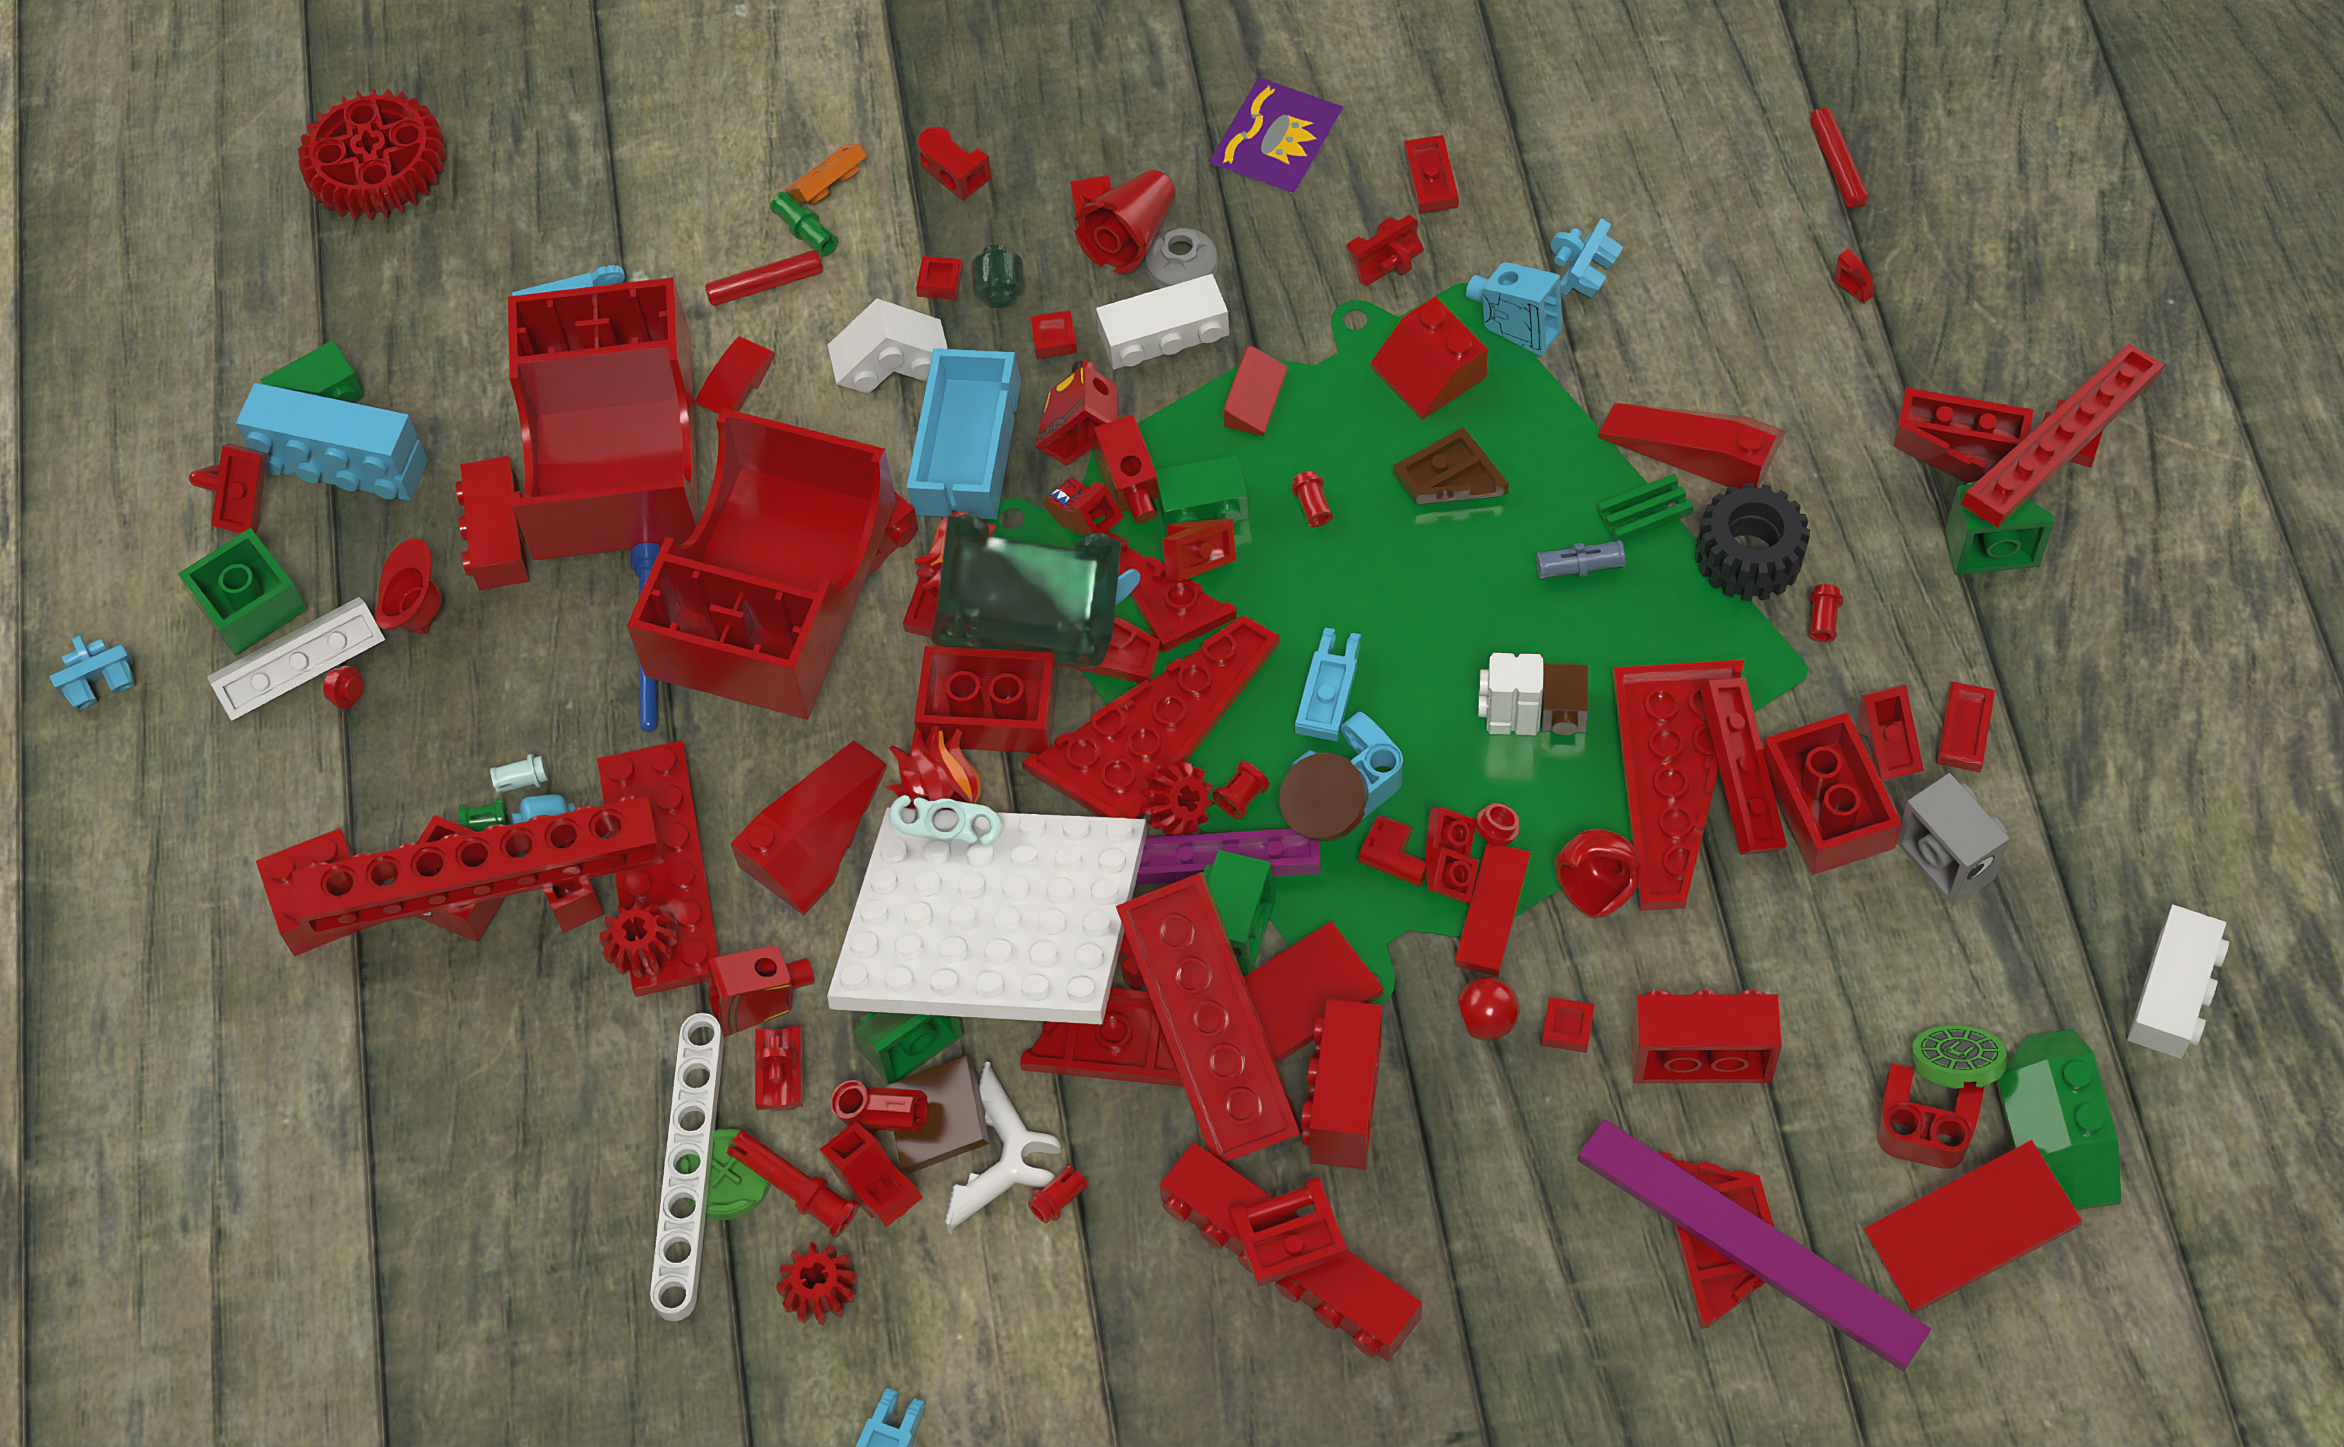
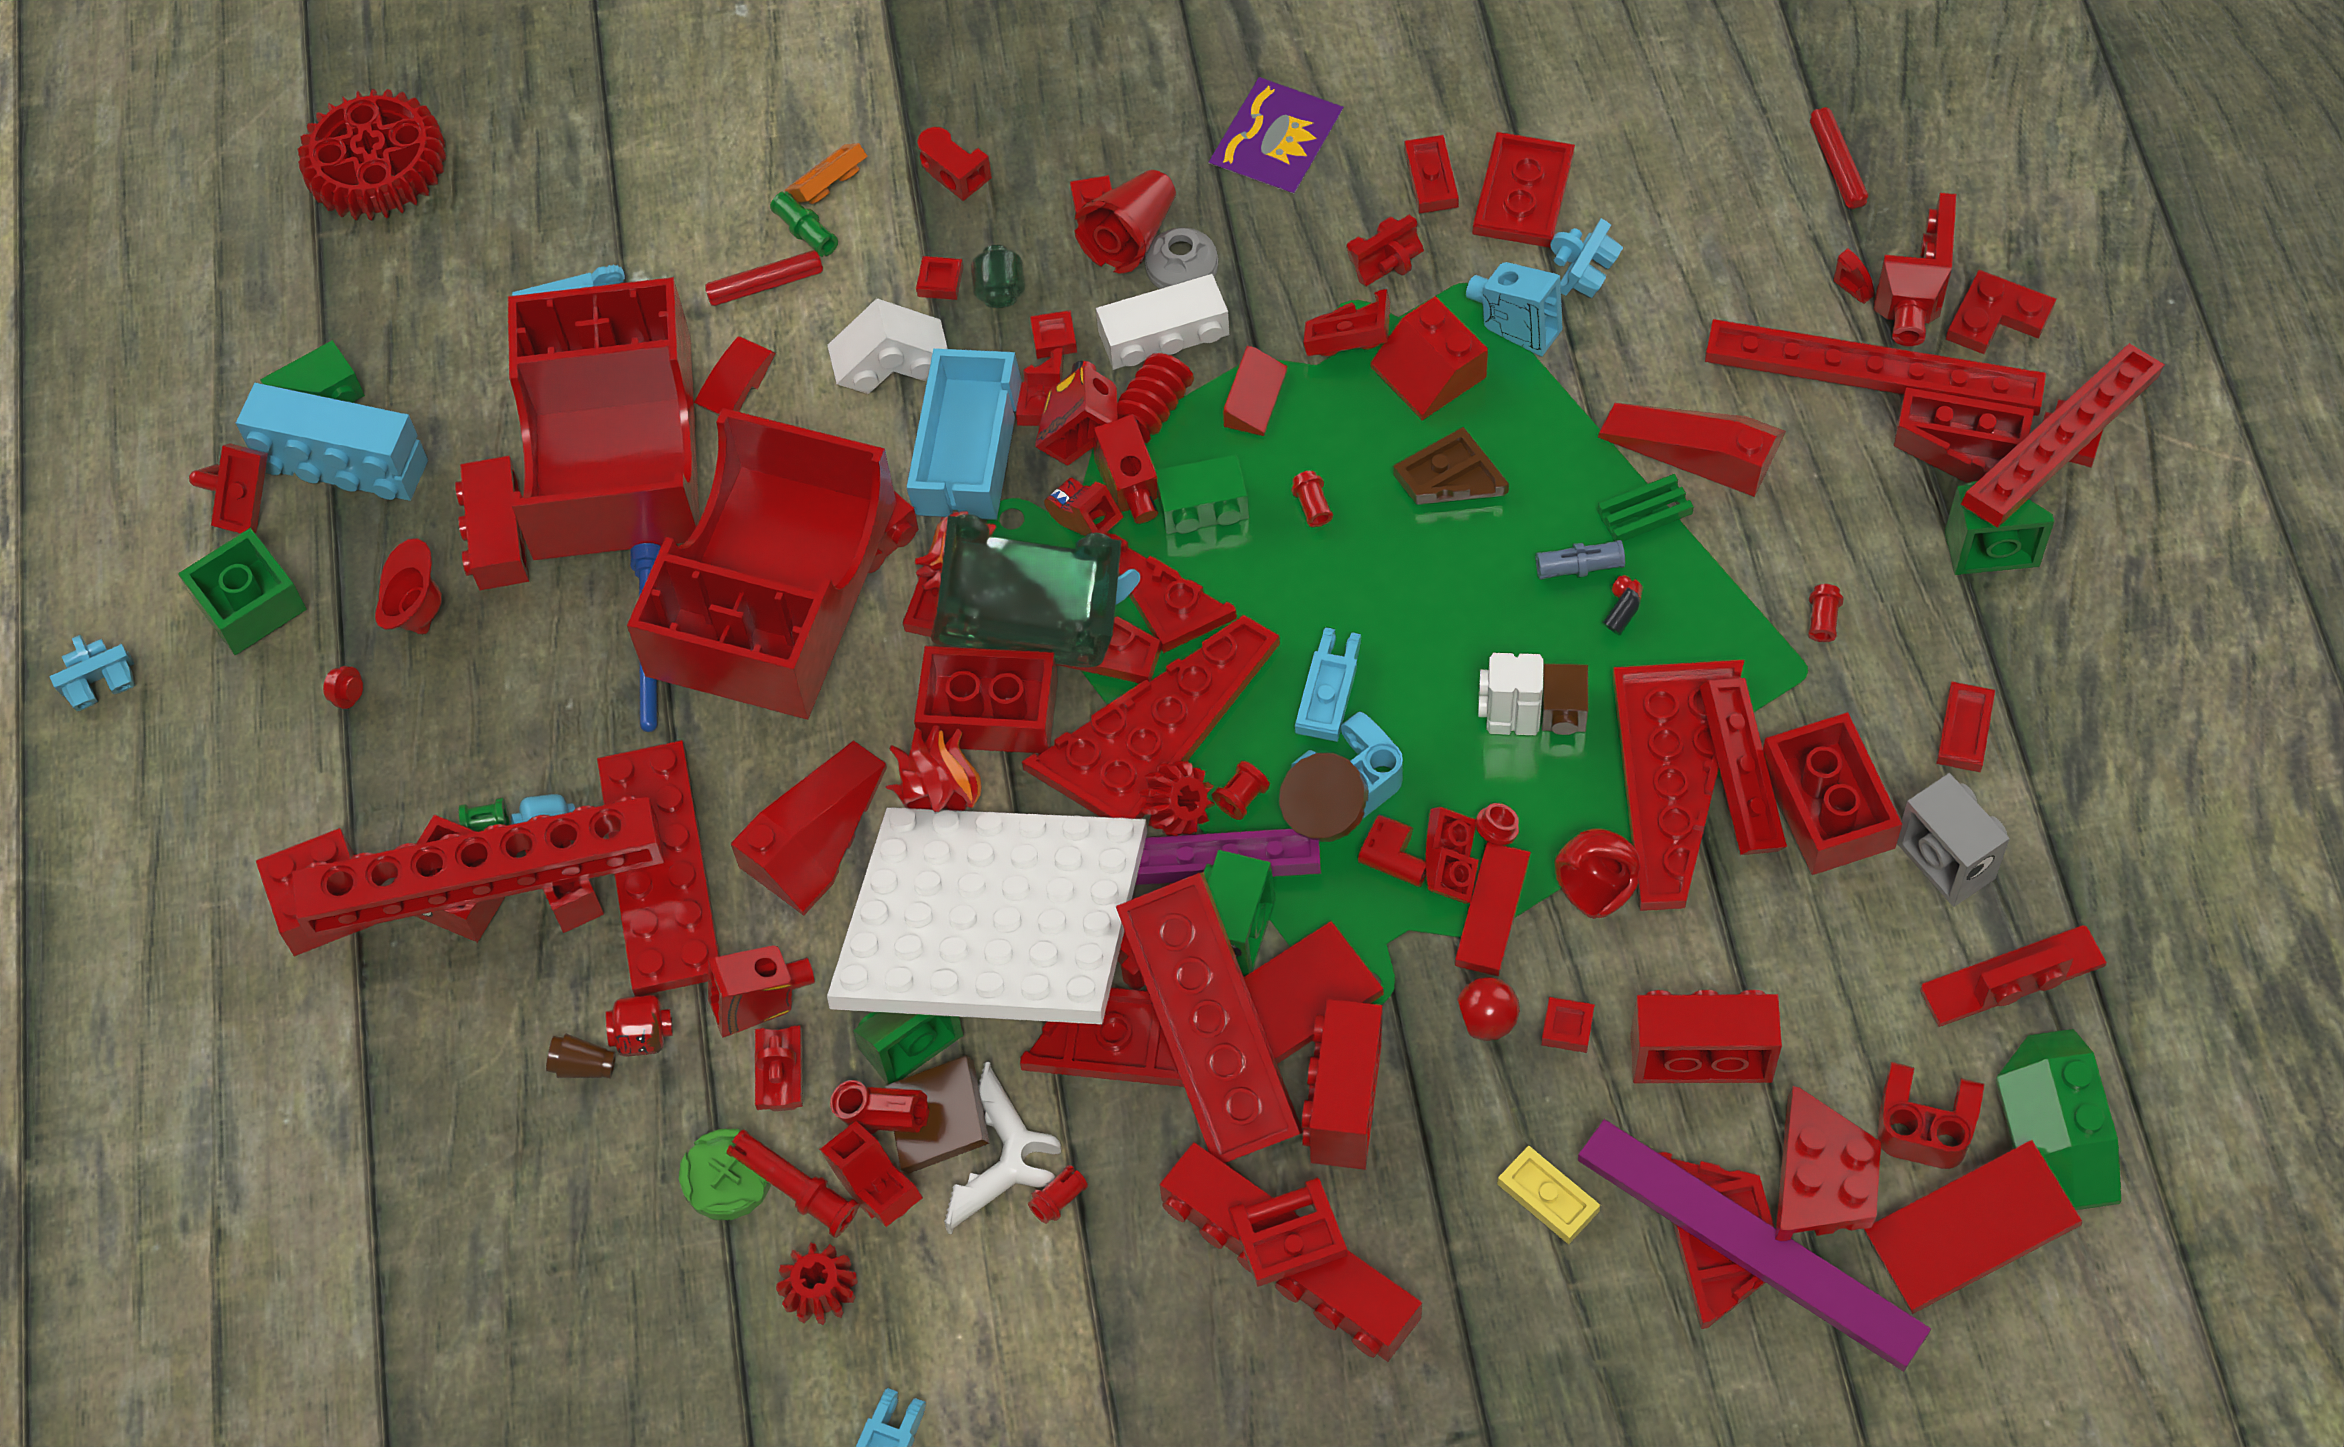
(295, 658): white panel -> none
(520, 774): light aqua pin -> none
(579, 1059): none -> reddish brown cone
(633, 925): red gear -> none
(638, 1025): none -> red head
(691, 1185): white beam -> none
(966, 813): light aqua piece -> none
(1036, 386): none -> red slope
(1155, 392): none -> red piece
(1198, 547): red slope -> none
(1349, 327): none -> red wing
(1523, 189): none -> red tile
(1548, 1194): none -> light yellow plate
(1627, 605): none -> black arm
(1755, 514): black tyre -> none
(1825, 1171): none -> red wing
(1870, 365): none -> red plate
(1891, 732): red slope -> none
(1913, 287): none -> red plate
(1959, 1055): bright green tile -> none
(1998, 302): none -> red plate
(2012, 975): none -> red bracket
(2179, 982): white brick -> none

